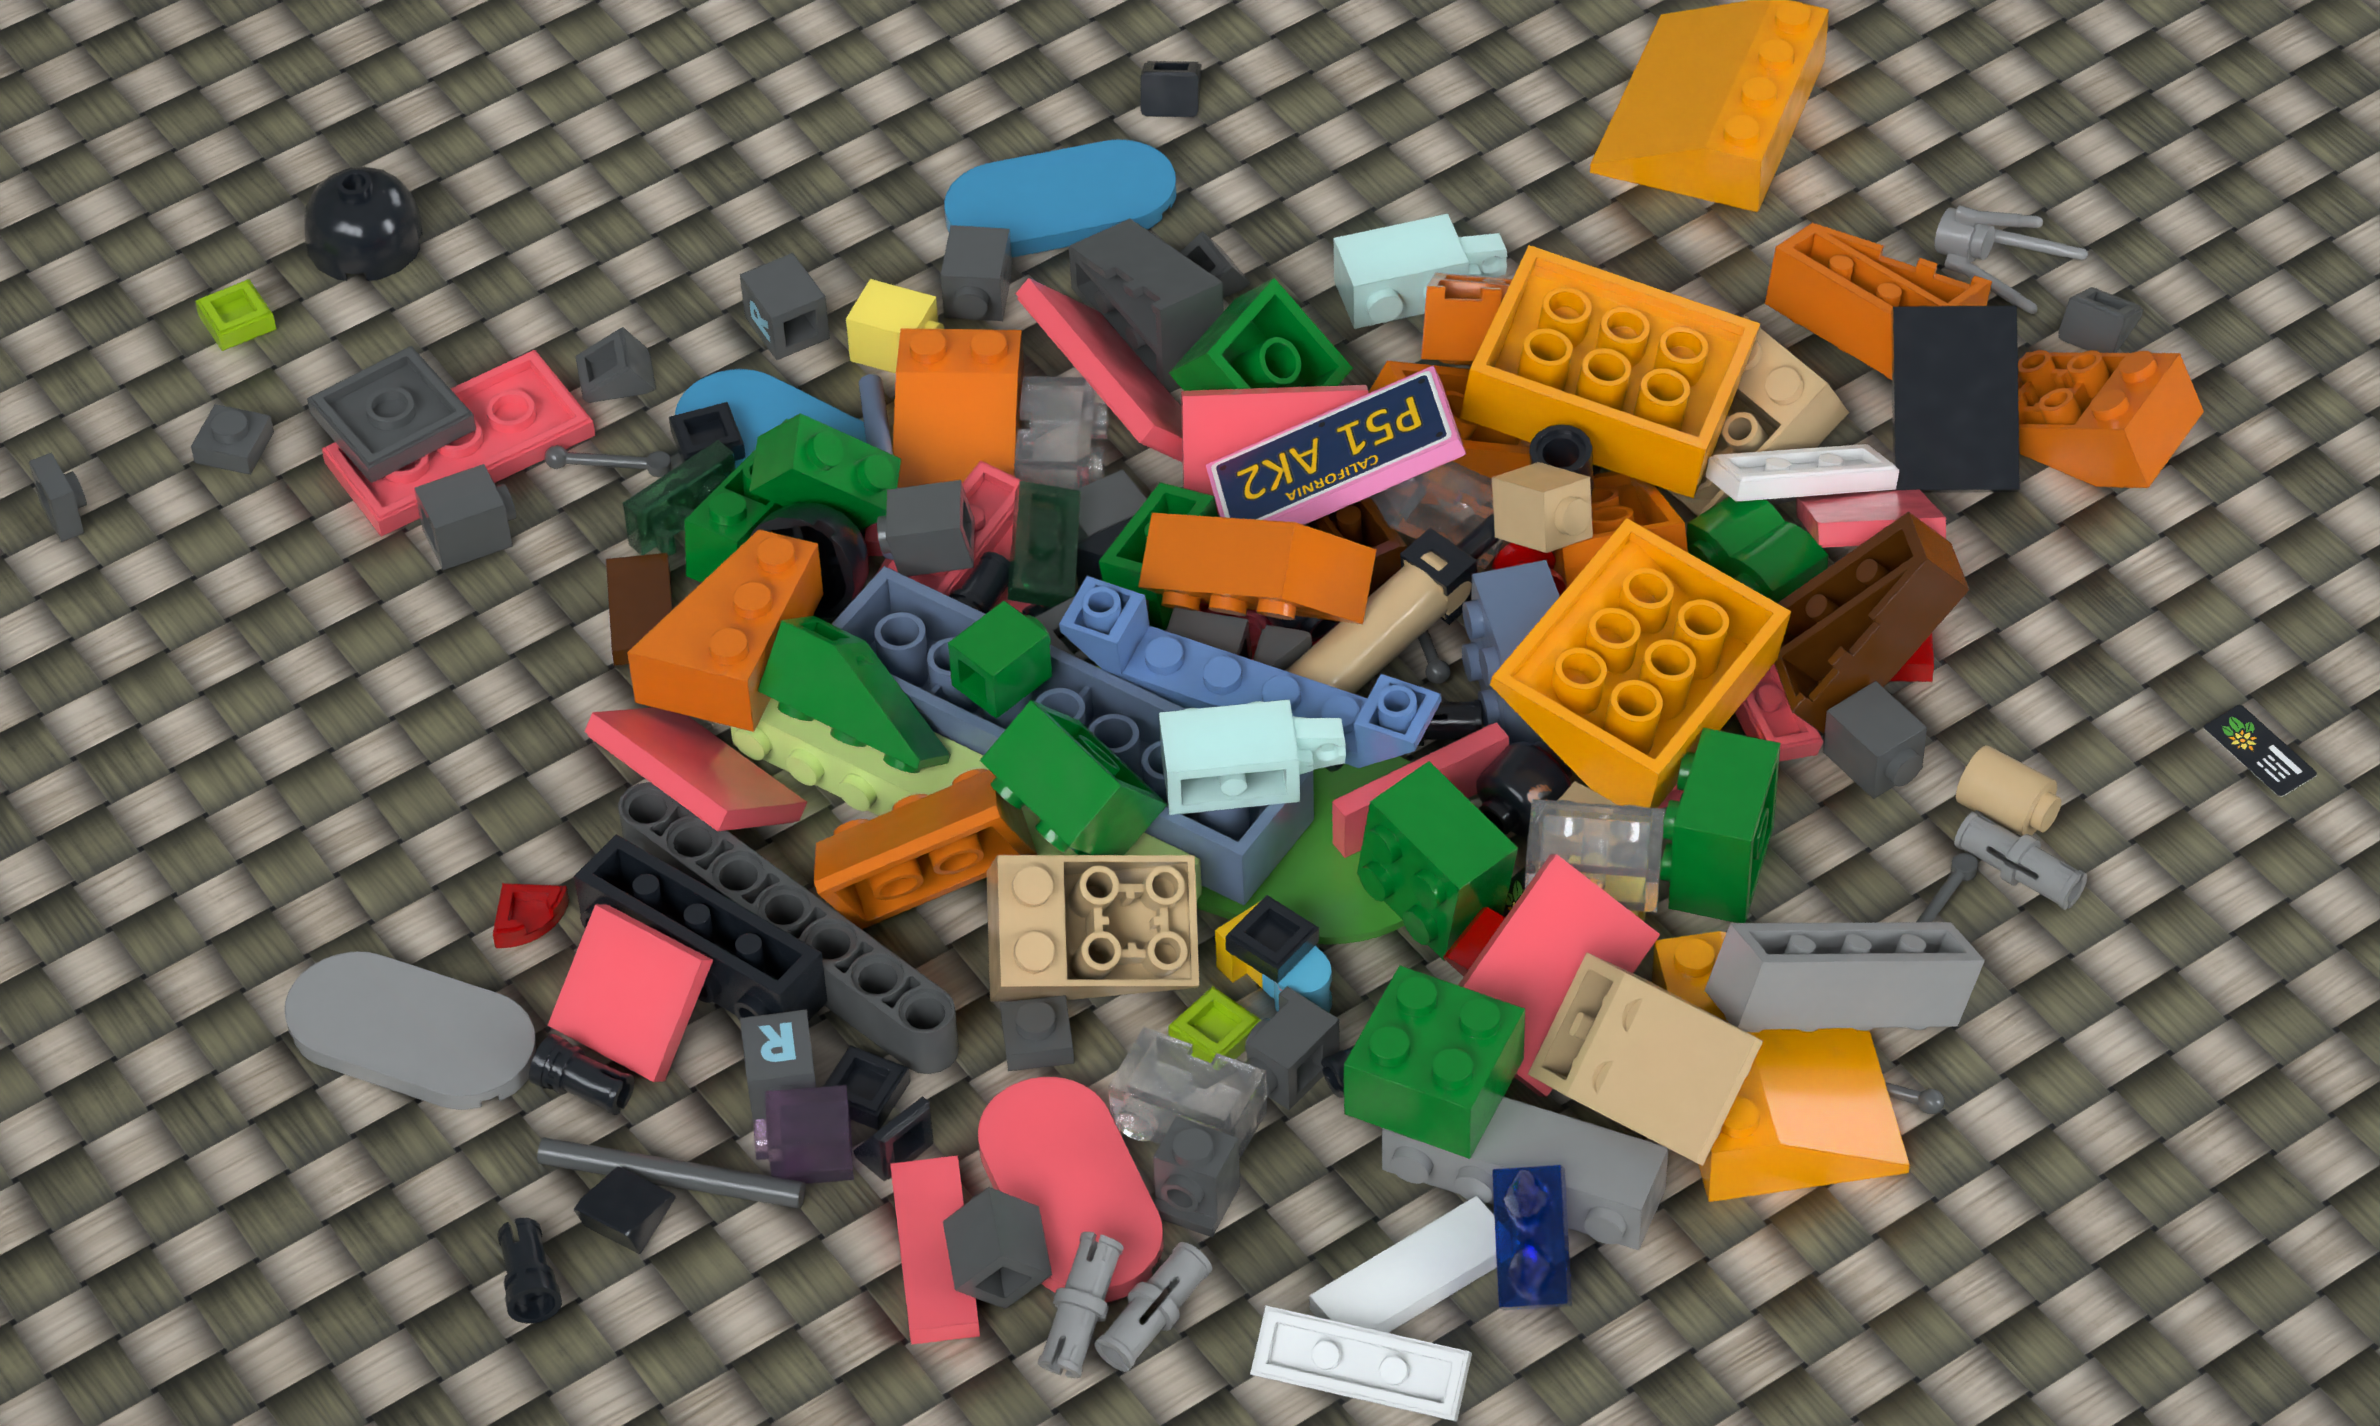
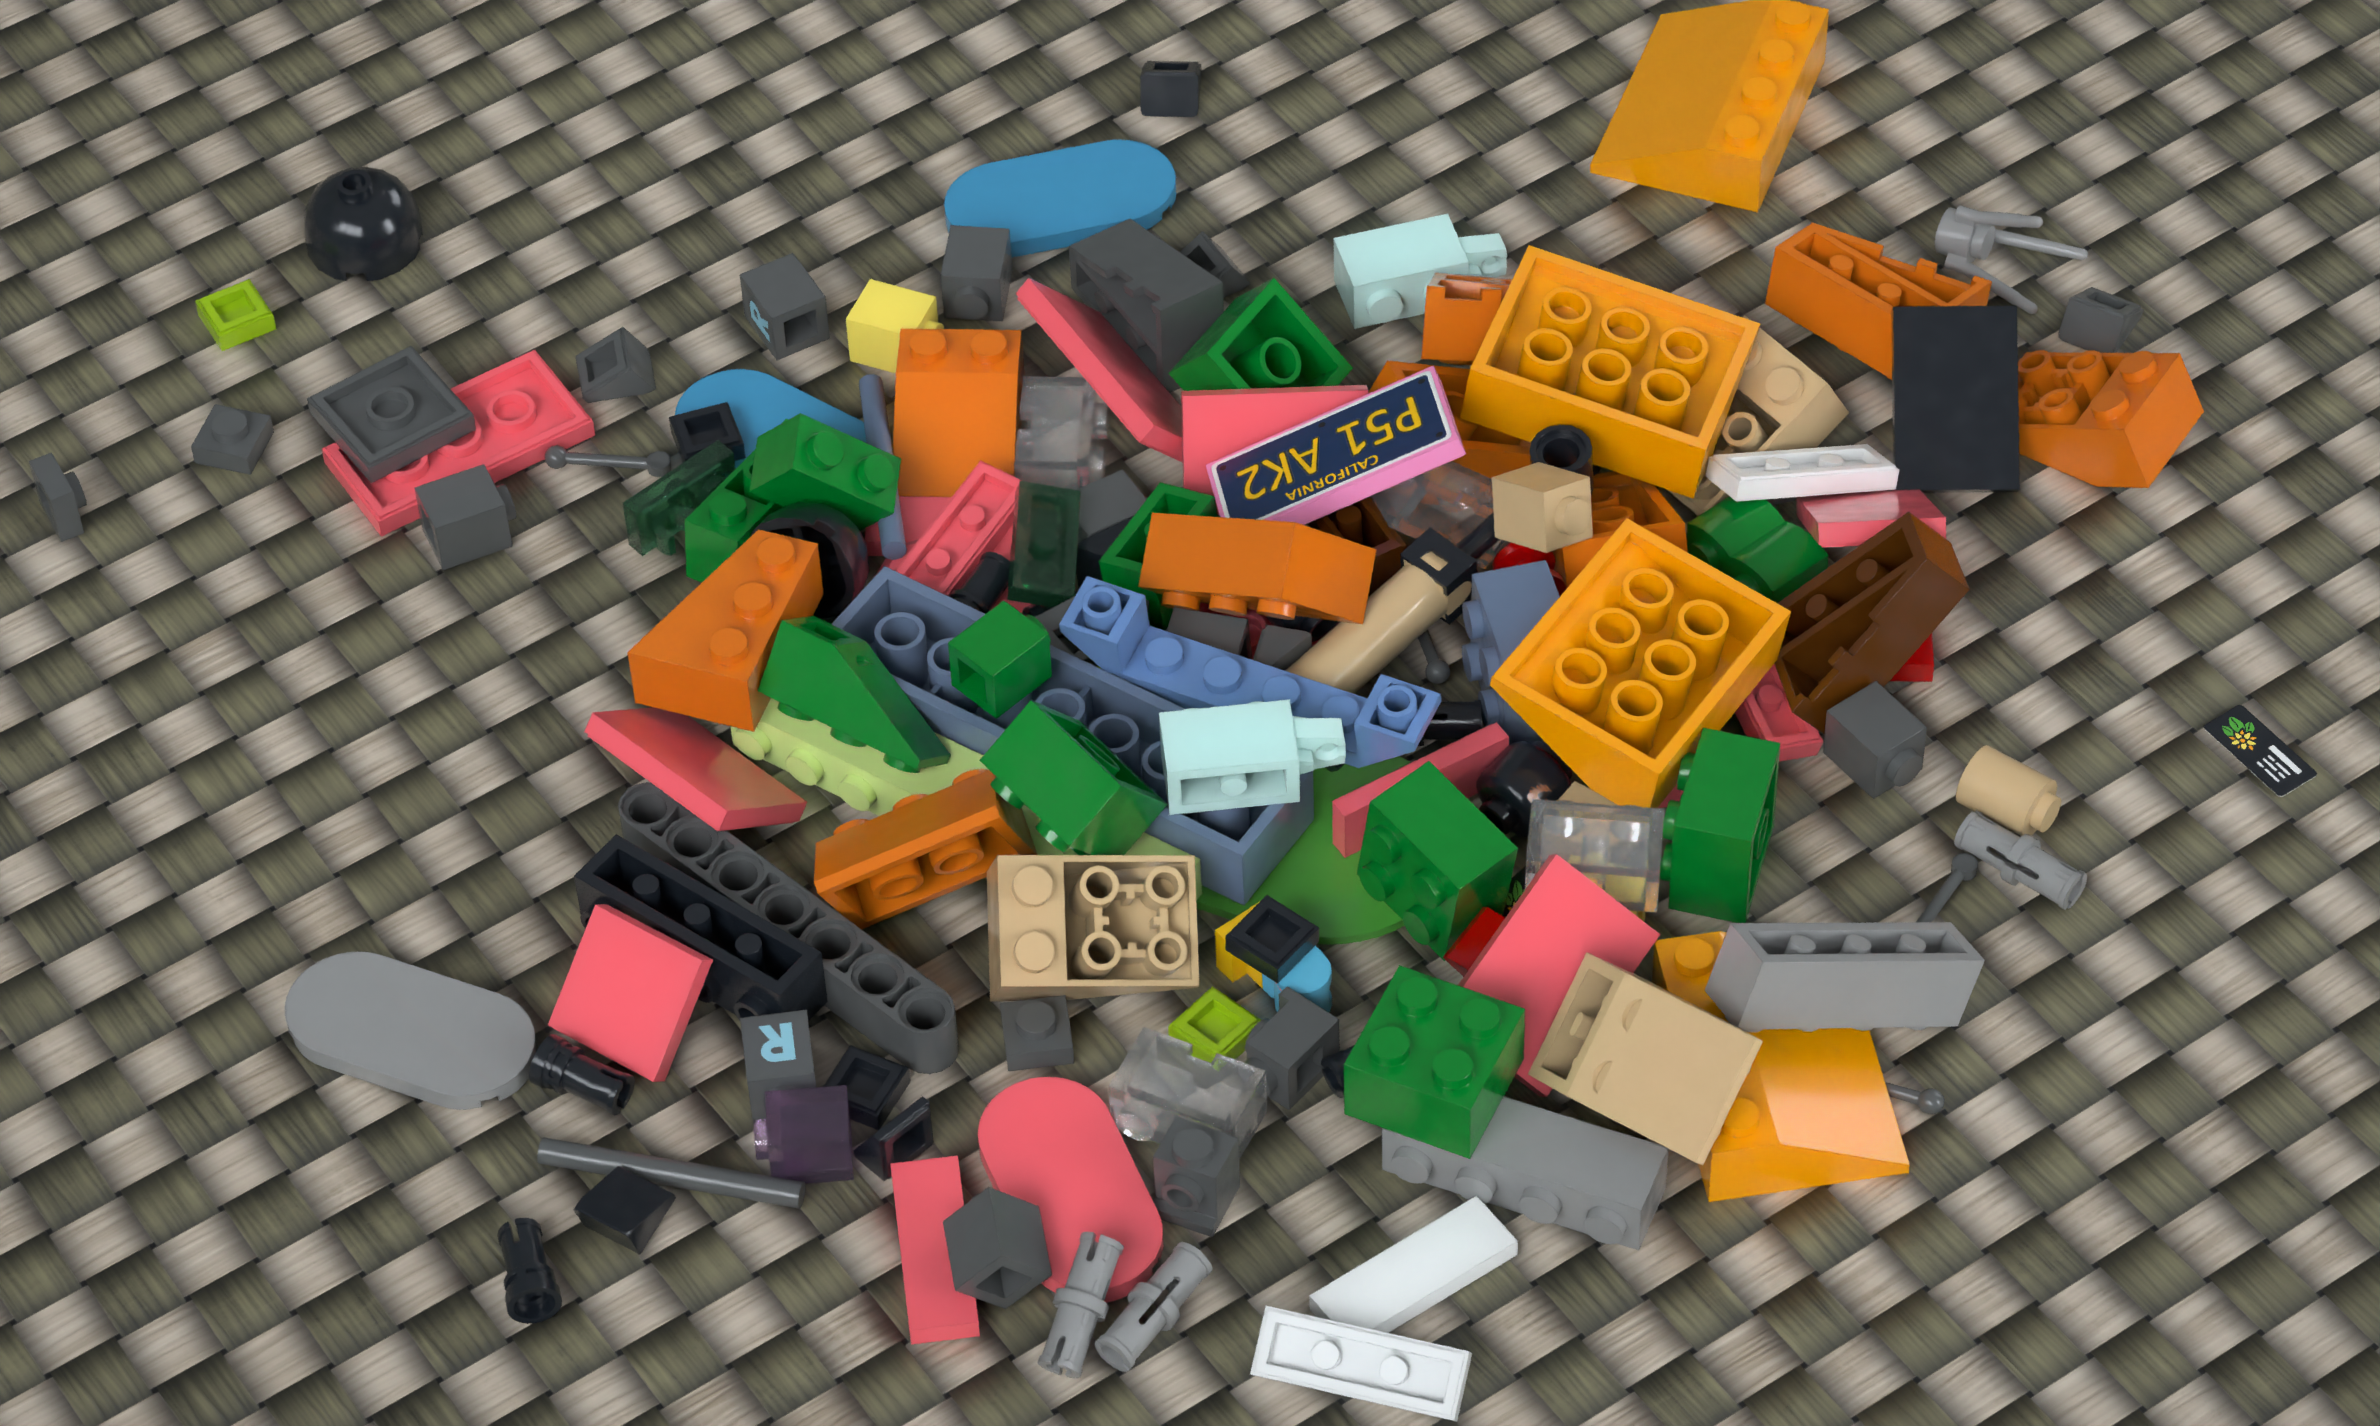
(527, 912): red tile -> none
(637, 599): reddish brown tile -> none
(928, 528): dark grey brick -> none
(1532, 1237): clear blue tile -> none

